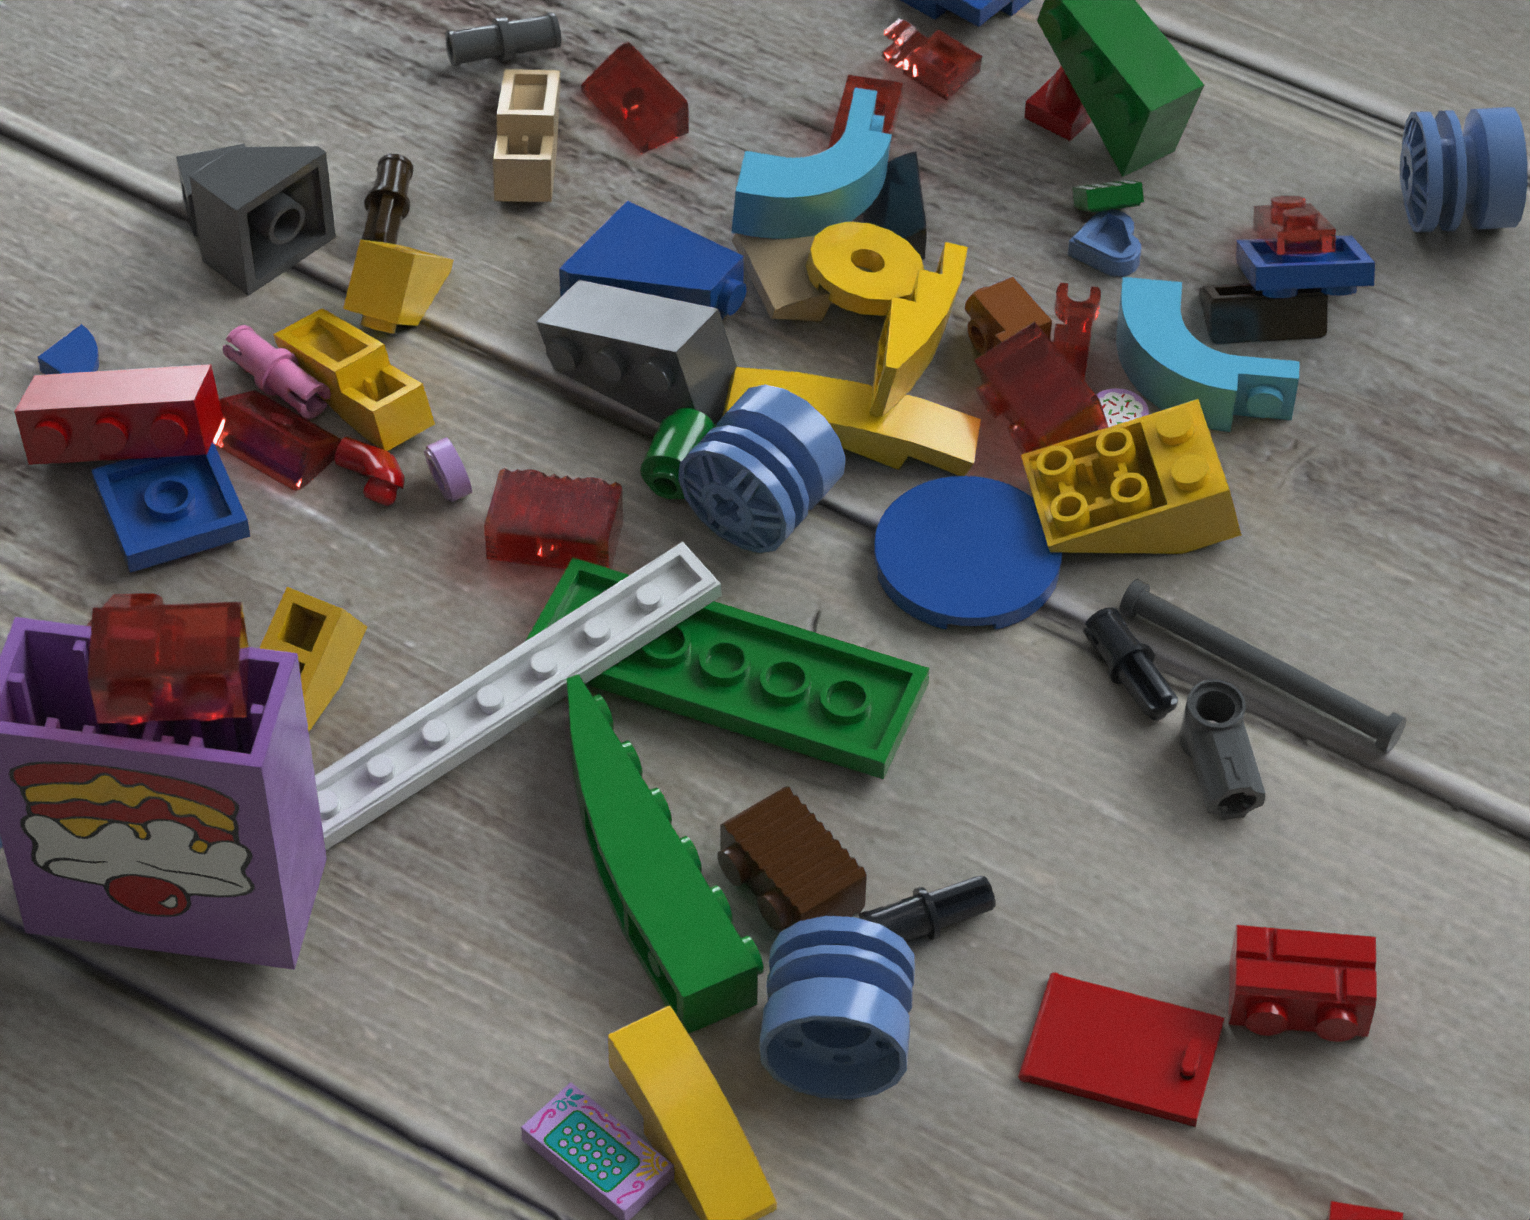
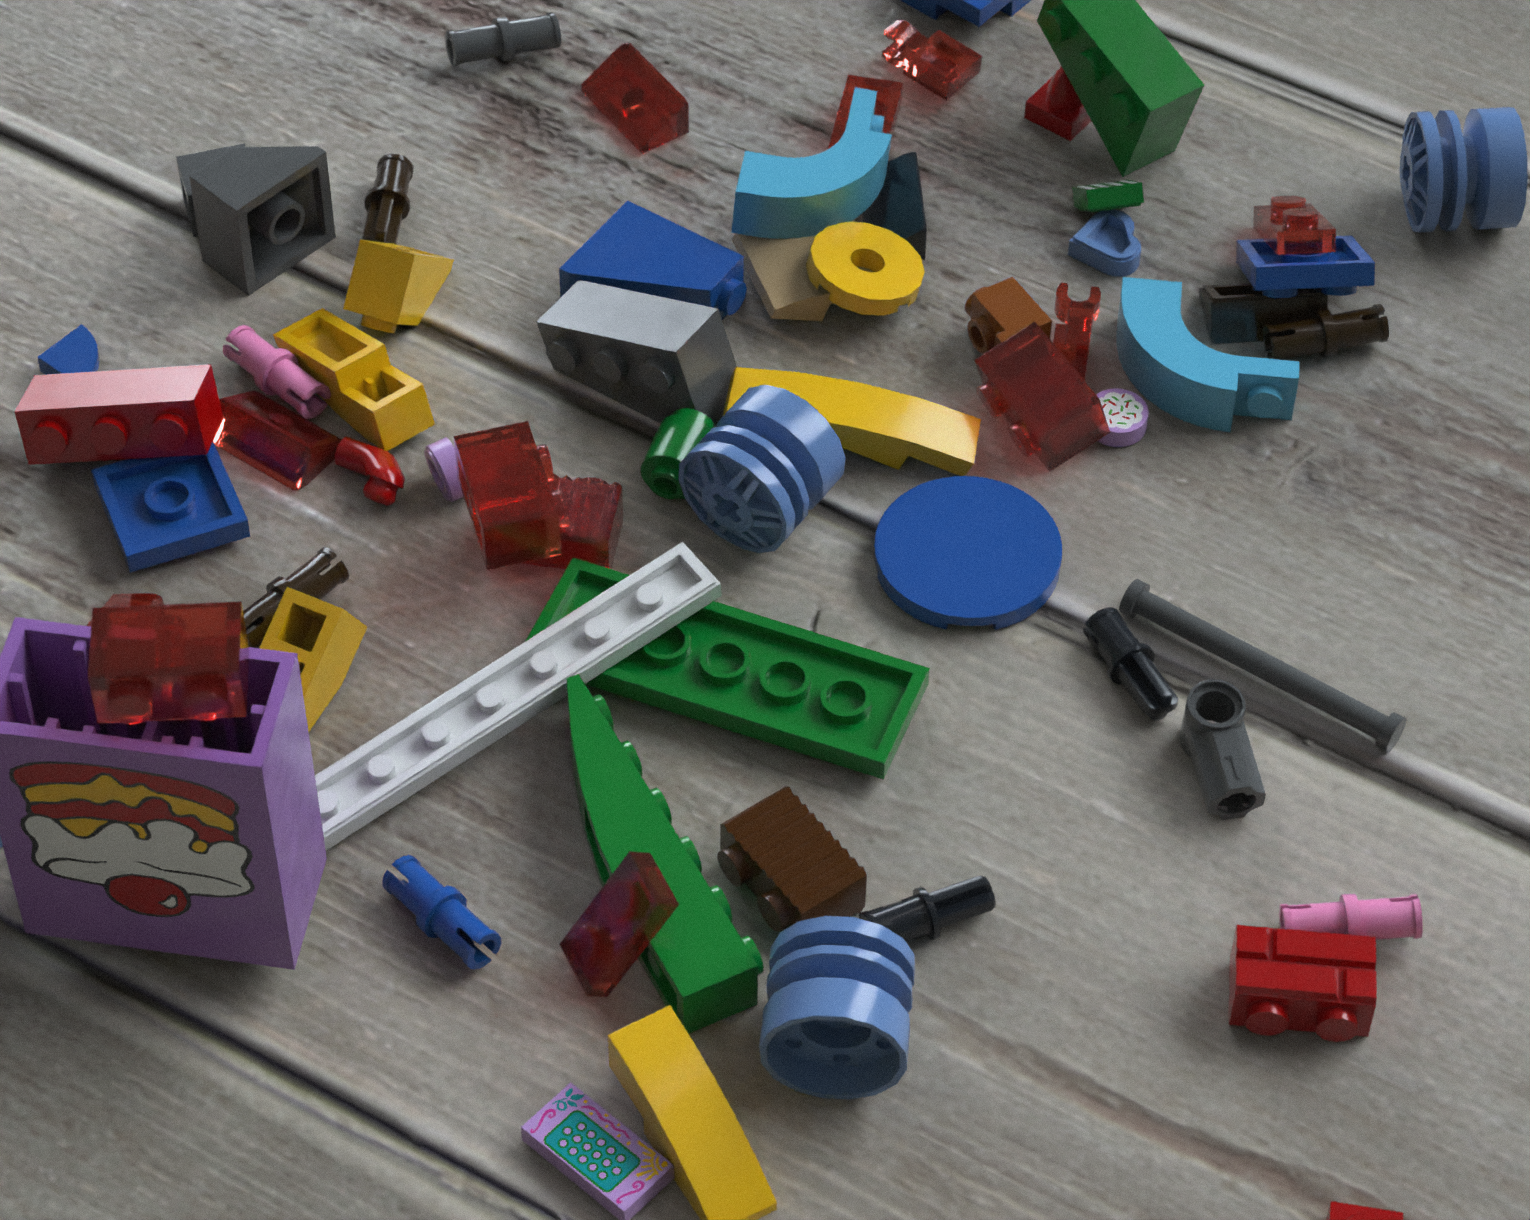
(304, 579): none -> dark brown pin
(441, 912): none -> blue pin
(510, 495): none -> clear red brick
(526, 136): tan slope -> none
(618, 924): none -> clear red plate
(915, 329): yellow slope -> none
(1121, 1049): red container -> none
(1134, 487): yellow slope -> none
(1326, 333): none -> dark brown pin
(1371, 917): none -> bright pink pin

